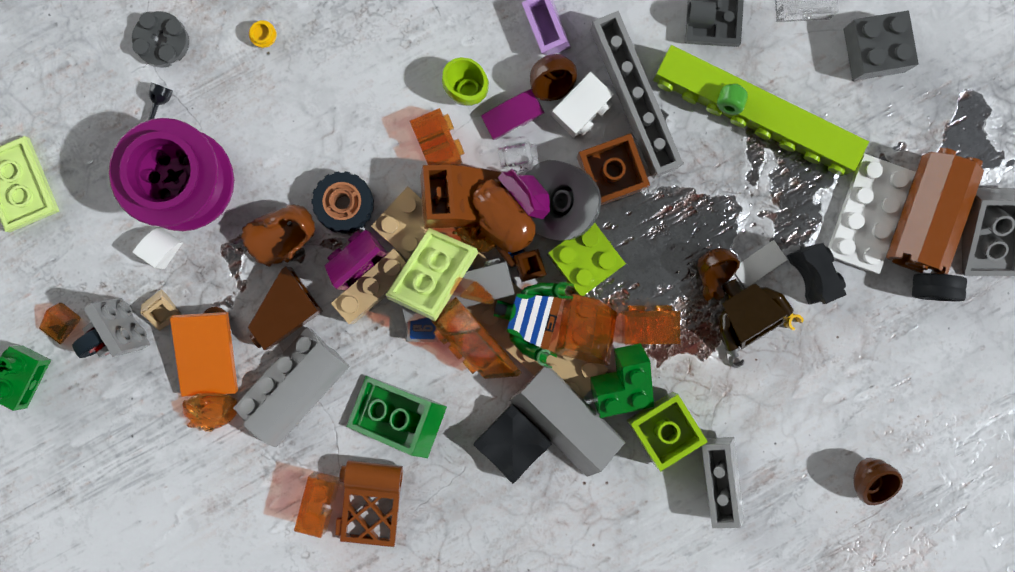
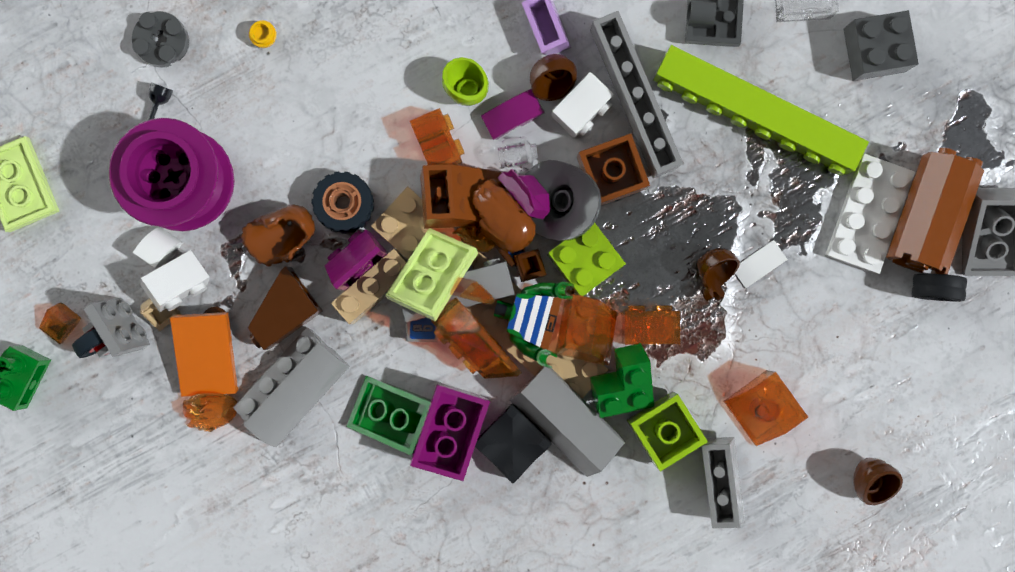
(175, 281): none -> white brick
(313, 514): clear orange brick -> none
(369, 481): dark orange piece -> none
(450, 432): none -> magenta slope
(732, 99): bright green piece -> none
(751, 315): dark brown torso -> none
(765, 408): none -> clear orange slope
(819, 274): black brick -> none

